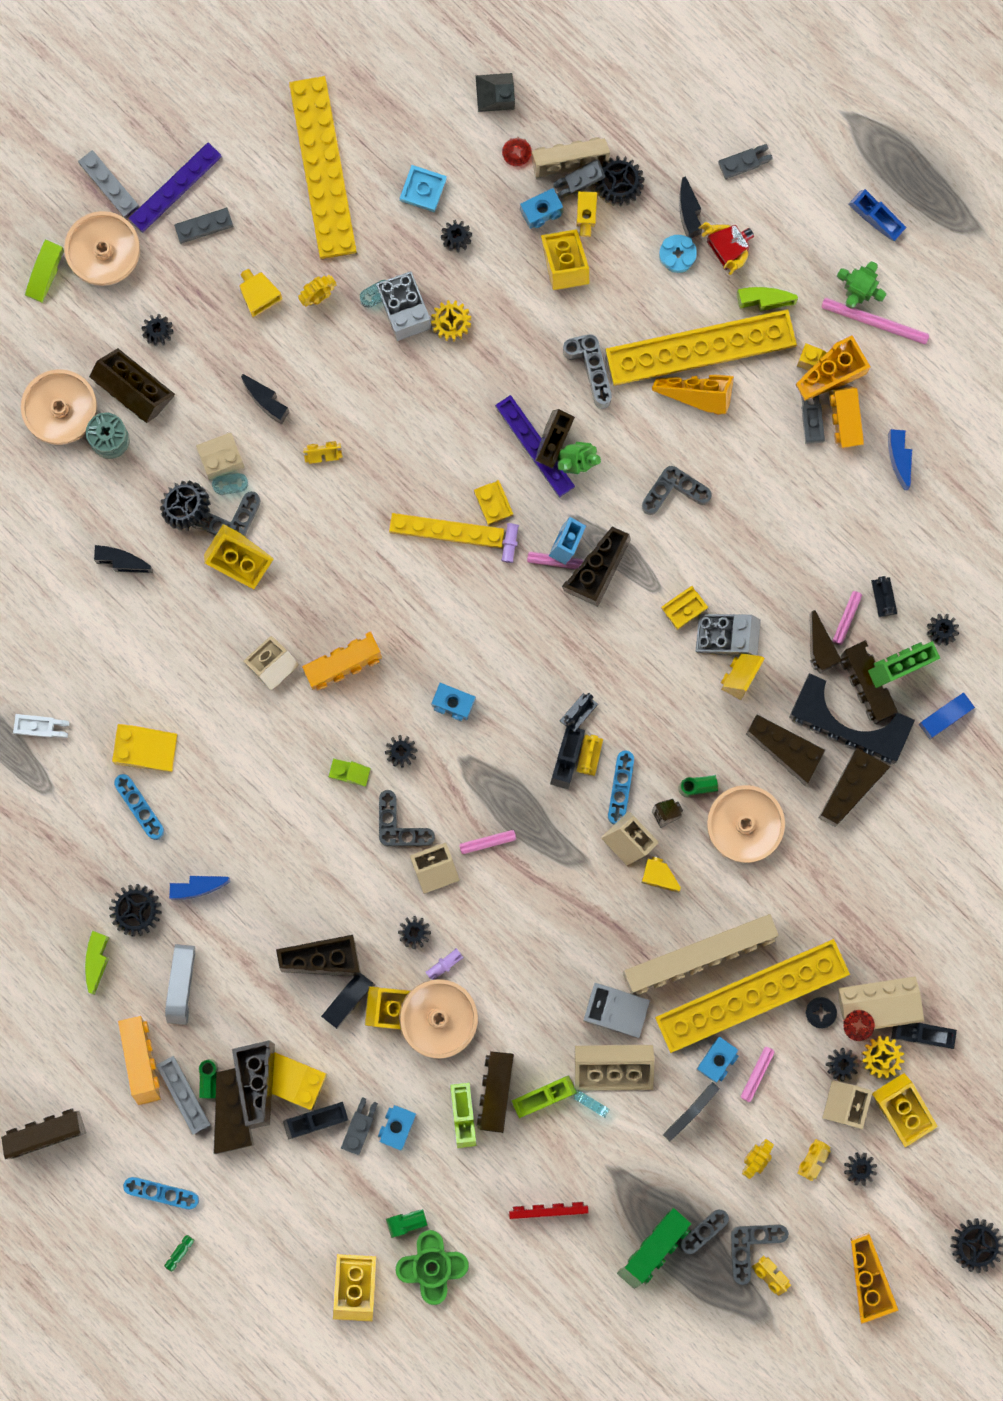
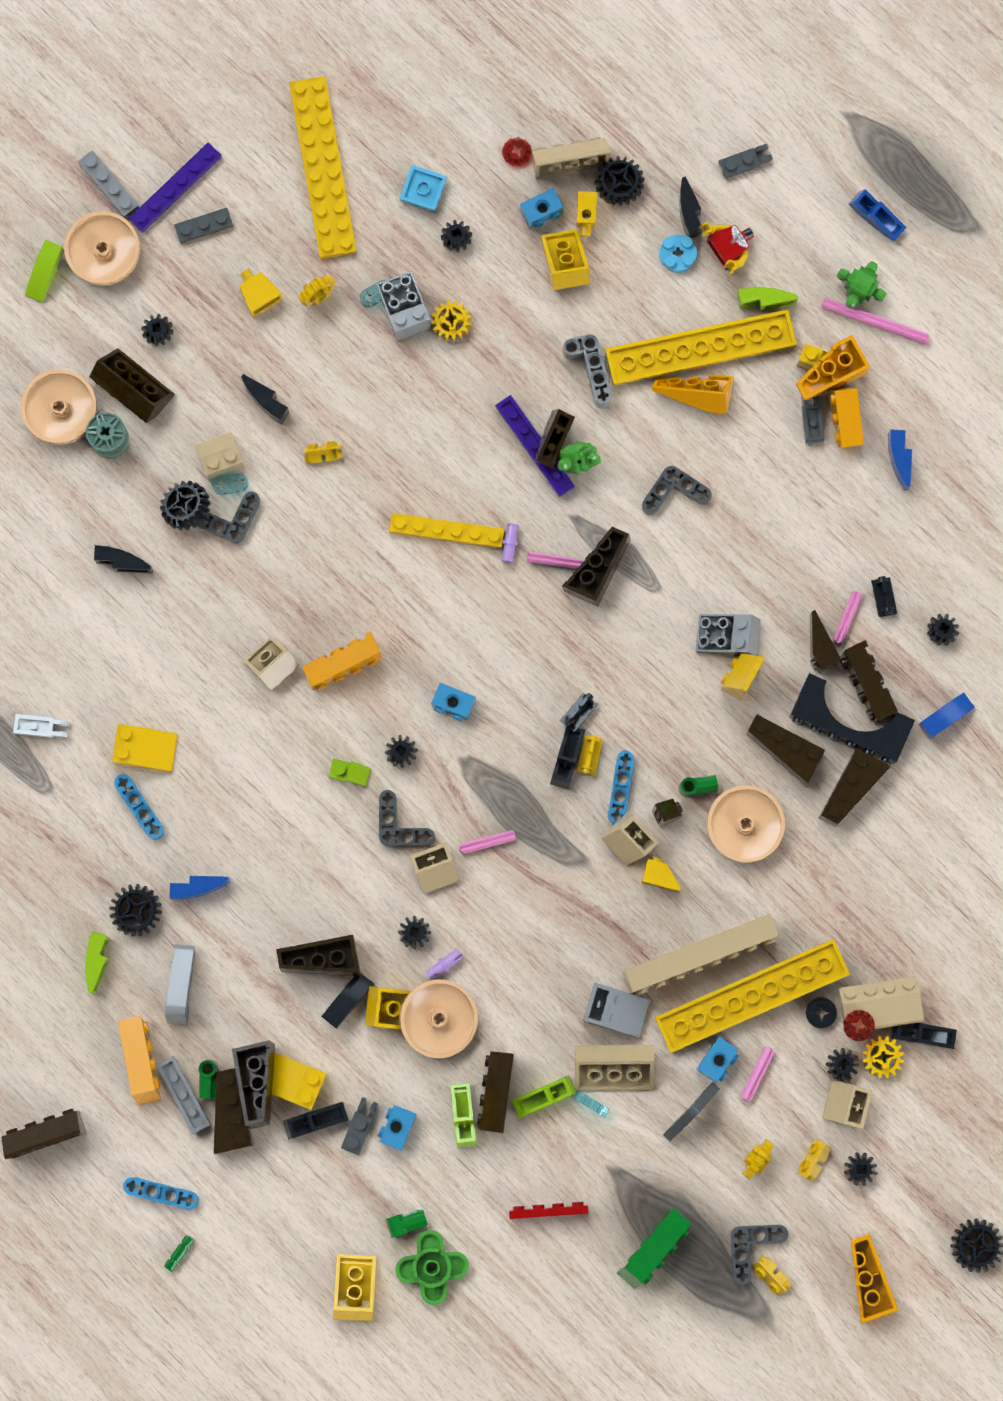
(237, 557): yellow slope -> none
(493, 502): yellow plate -> none
(495, 92): pearl dark grey slope -> none
(567, 540): dark azure brick -> none
(580, 178): dark grey hinge -> none
(684, 607): yellow plate -> none
(704, 1223): dark grey beam -> none
(904, 1109): yellow slope -> none
(905, 663): bright green brick -> none

